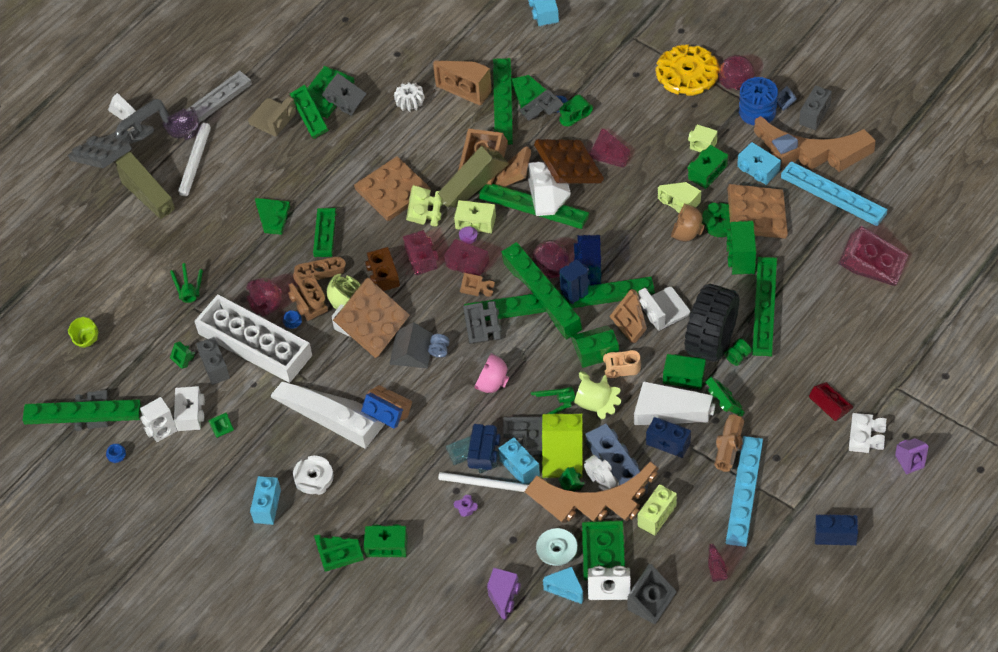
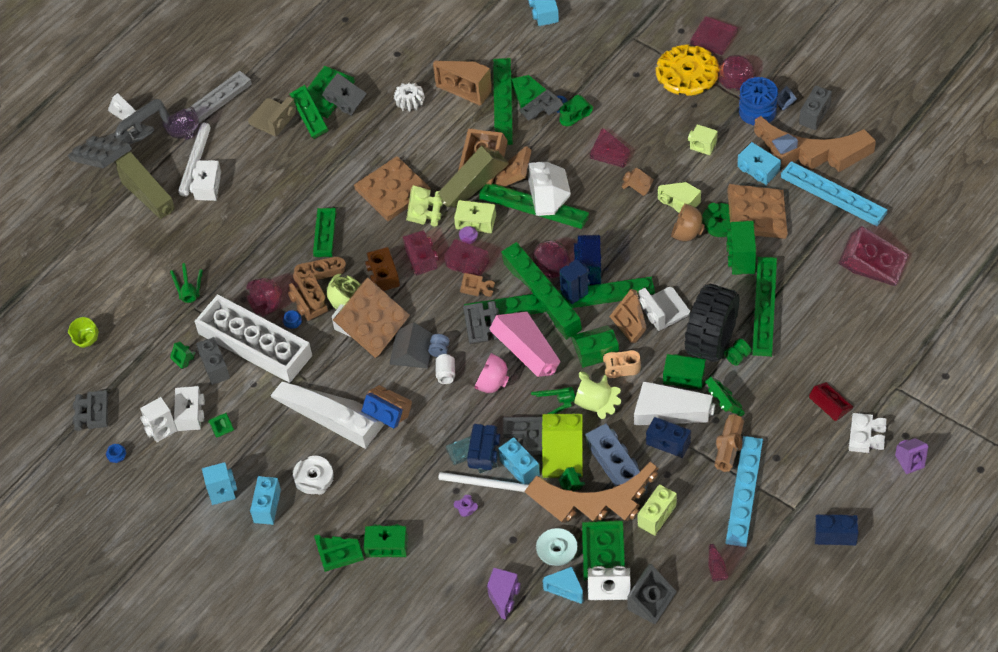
(82, 412): green plate -> none
(206, 180): none -> white brick
(219, 483): none -> medium azure brick
(272, 214): green wing -> none
(445, 369): none -> white brick
(526, 341): none -> bright pink slope
(568, 161): reddish brown plate -> none
(600, 471): white plate -> none
(638, 181): none -> medium nougat bracket
(707, 166): green brick -> none
(713, 35): none -> clear pink plate

